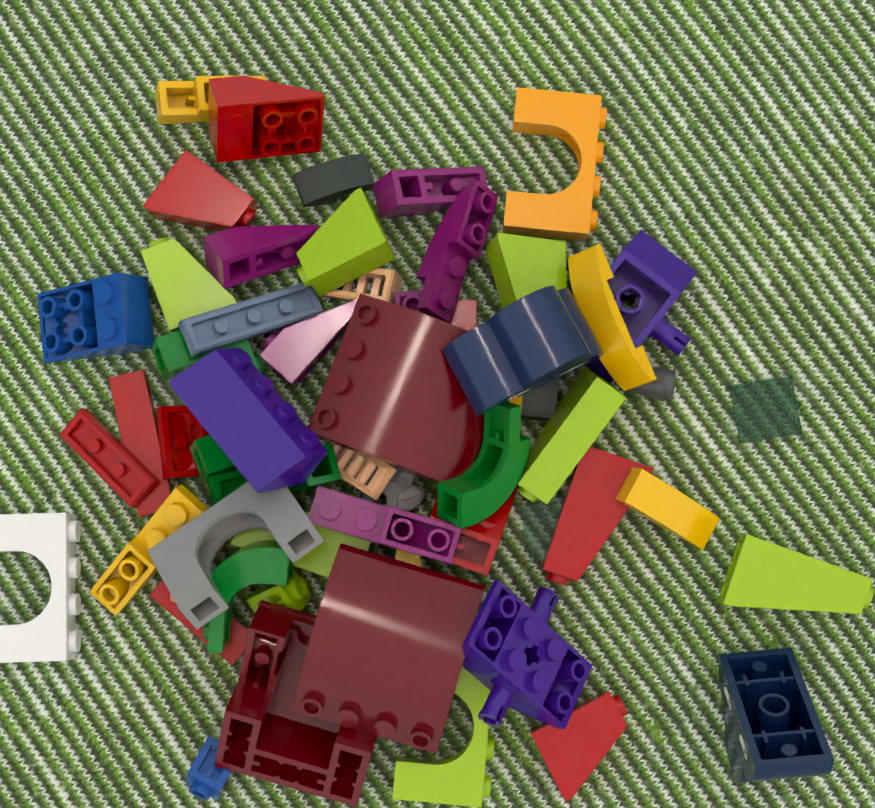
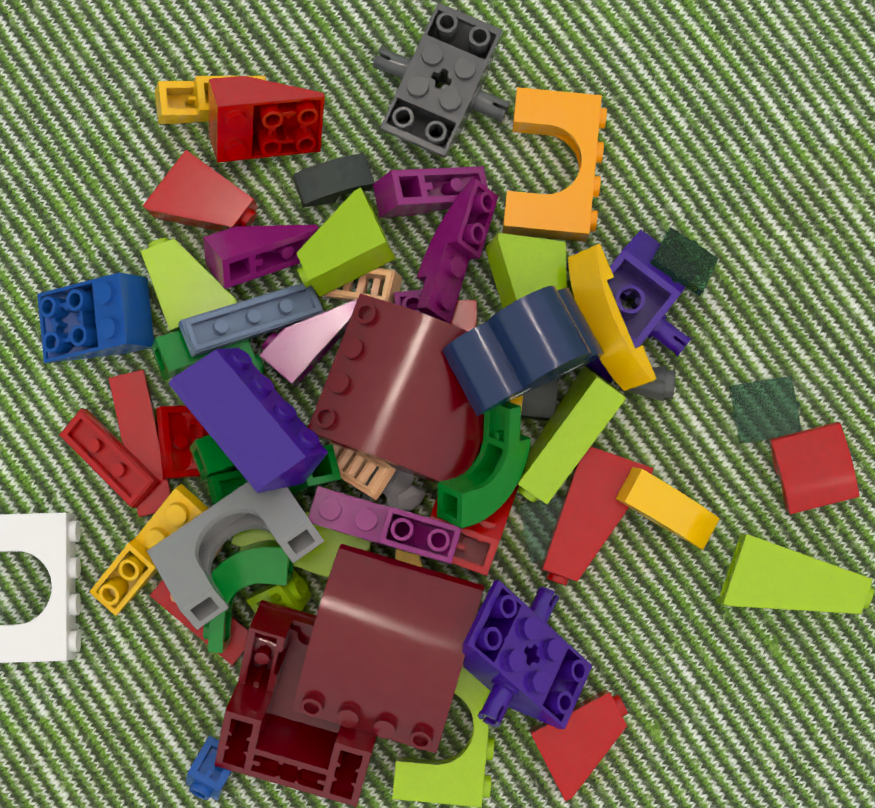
(452, 52): none -> dark grey slope
(684, 261): none -> clear green piece
(770, 718): dark blue brick -> none
(814, 468): none -> red slope

